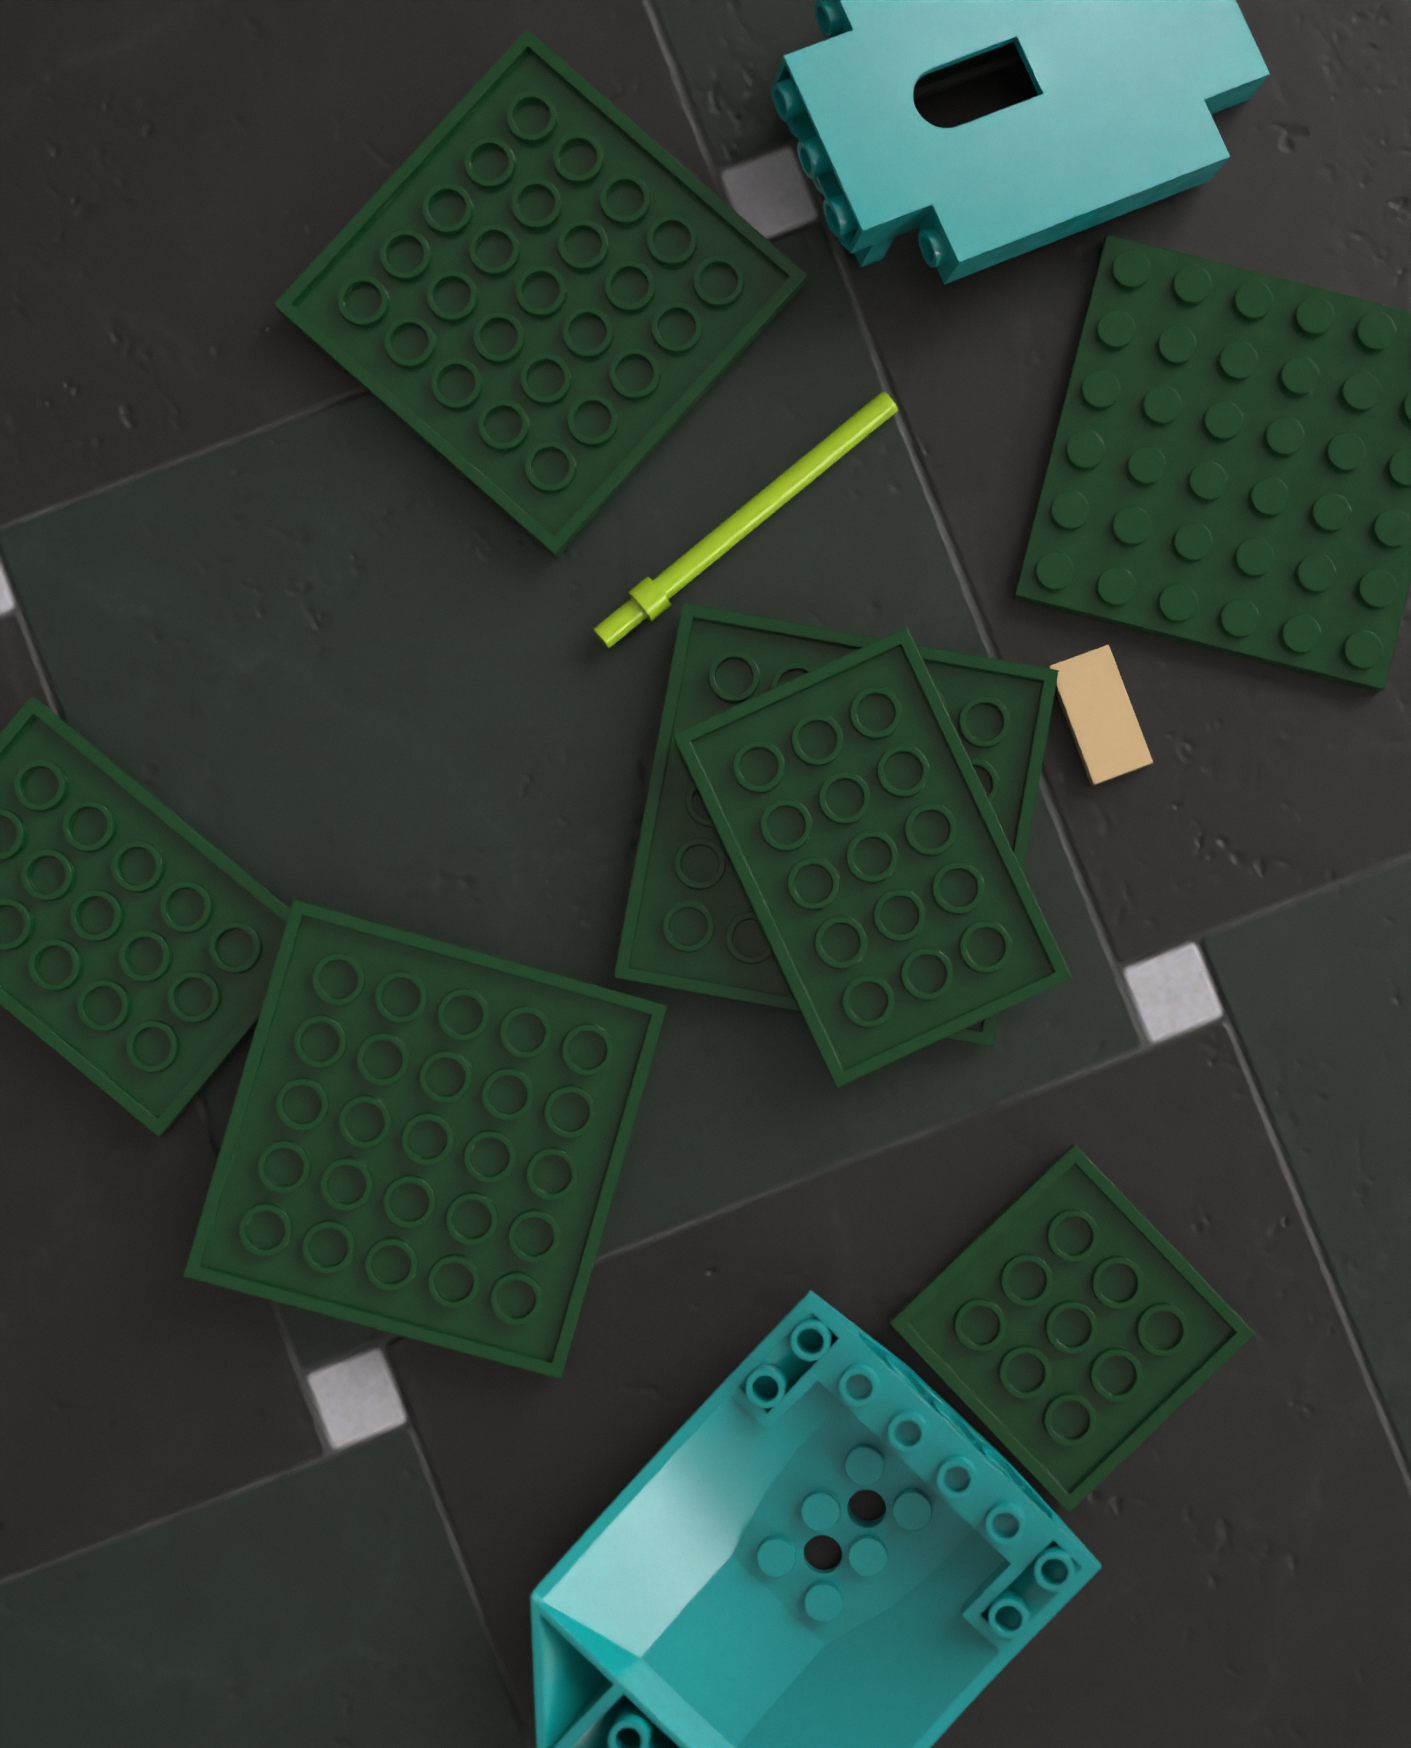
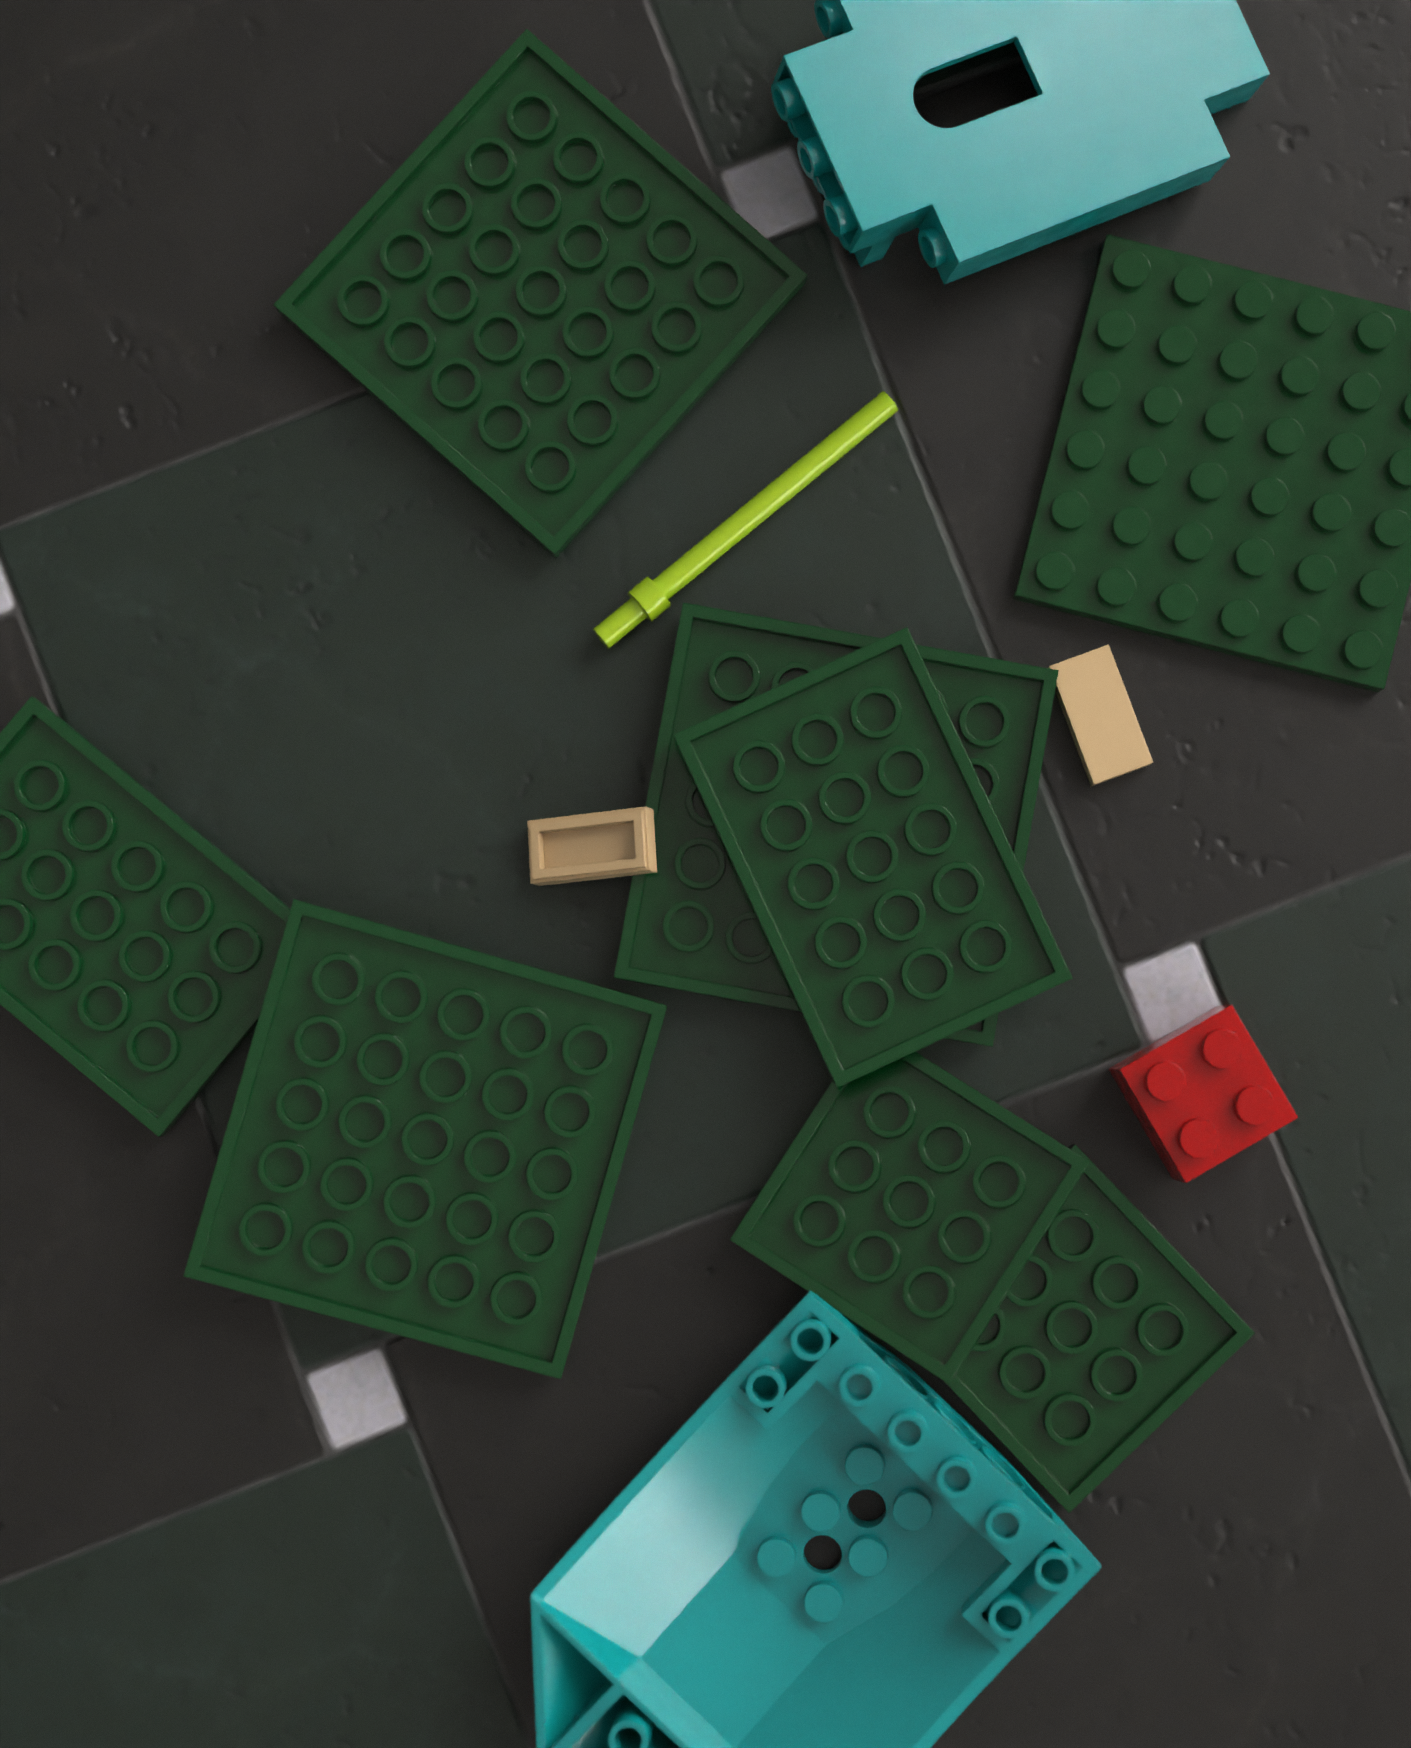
(592, 846): none -> tan tile
(911, 1207): none -> dark green plate
(1203, 1093): none -> red brick

